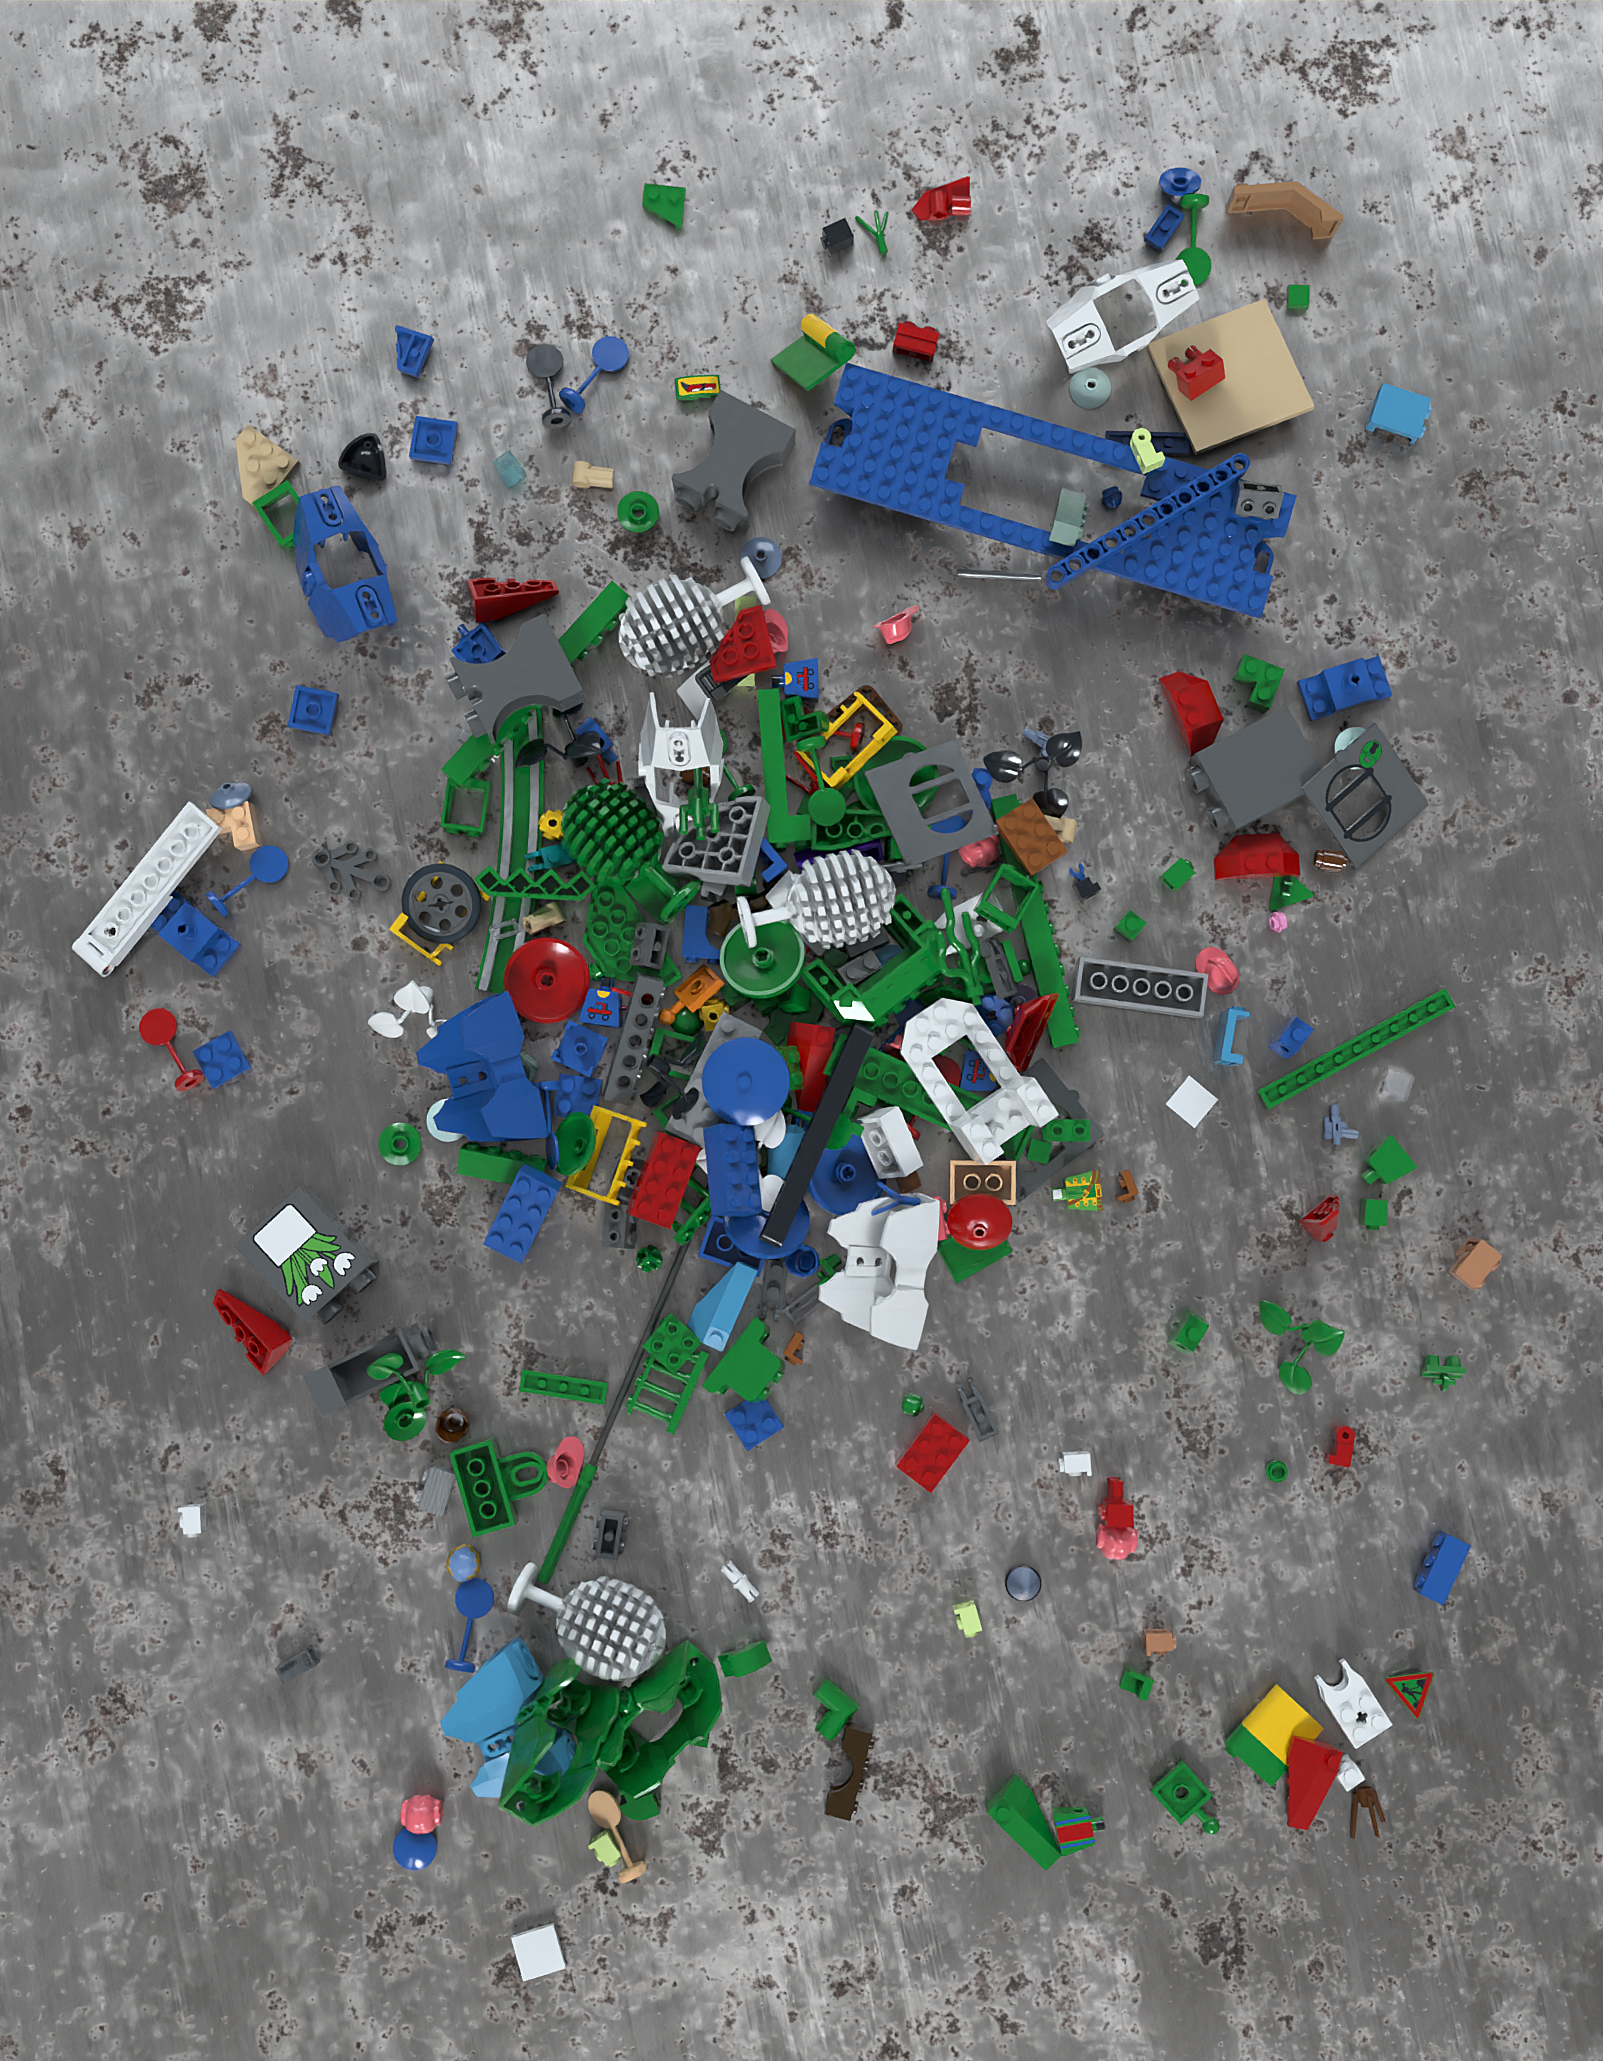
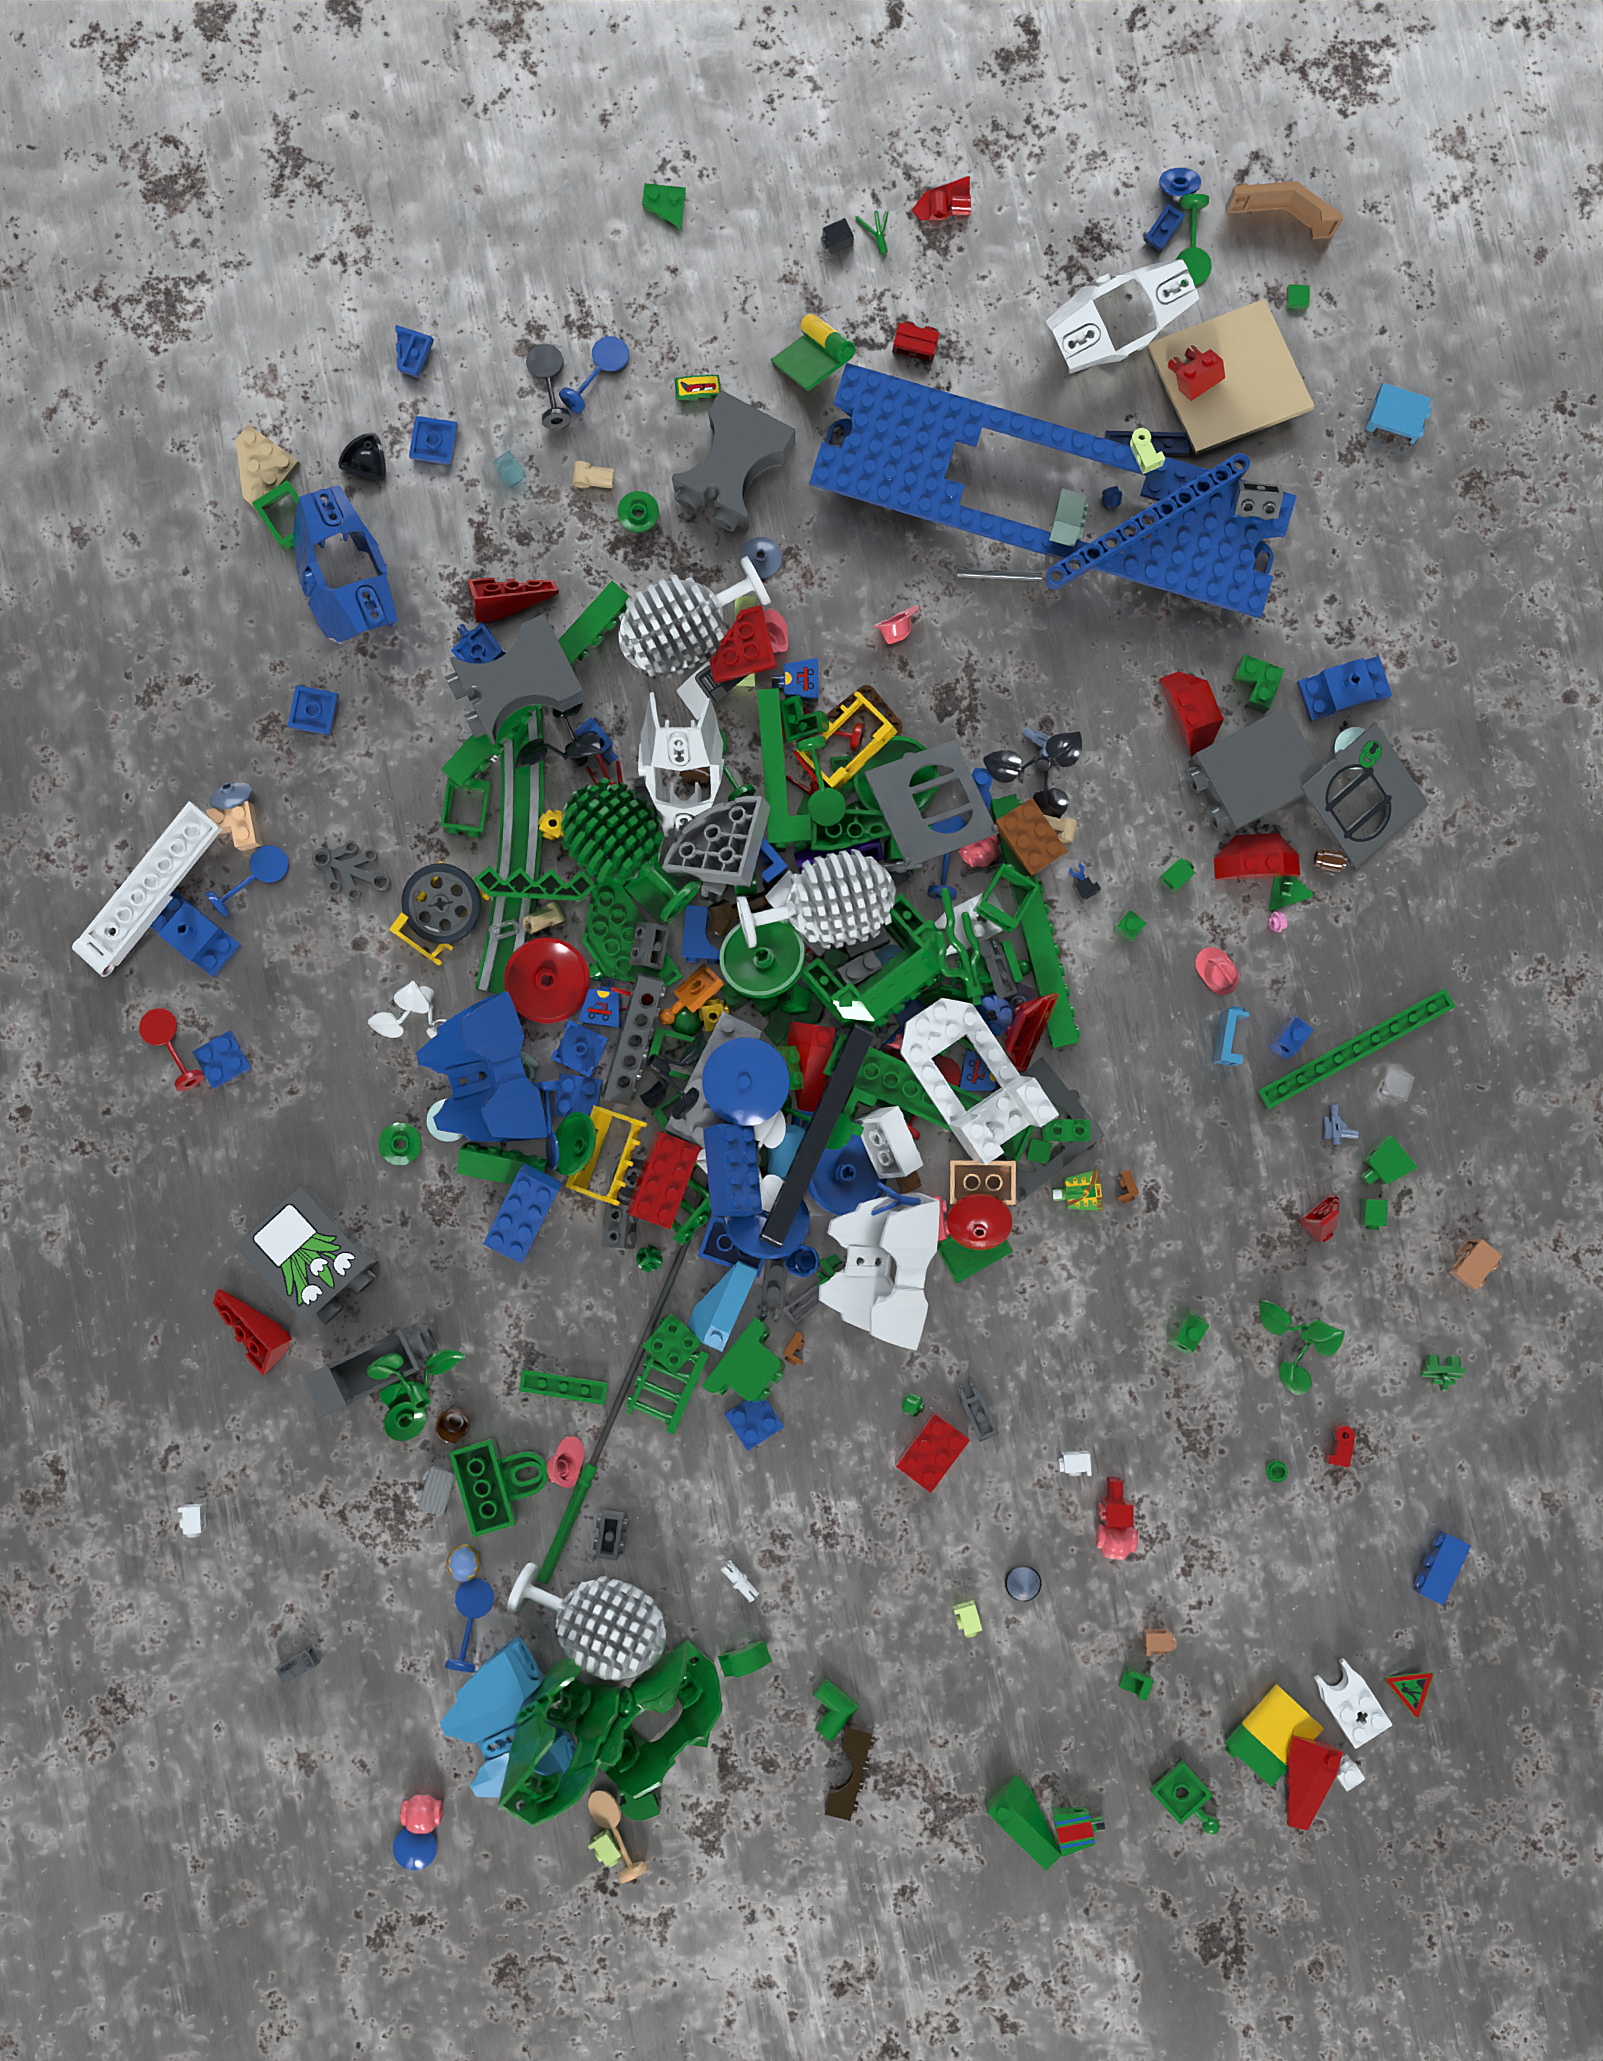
(538, 1951): white tile -> none
(551, 857): teal hinge -> none
(698, 807): green plant -> none
(1090, 397): light aqua dish -> none
(1140, 987): light grey brick -> none
(1191, 1101): white sticker -> none
(1368, 1798): reddish brown plant -> none

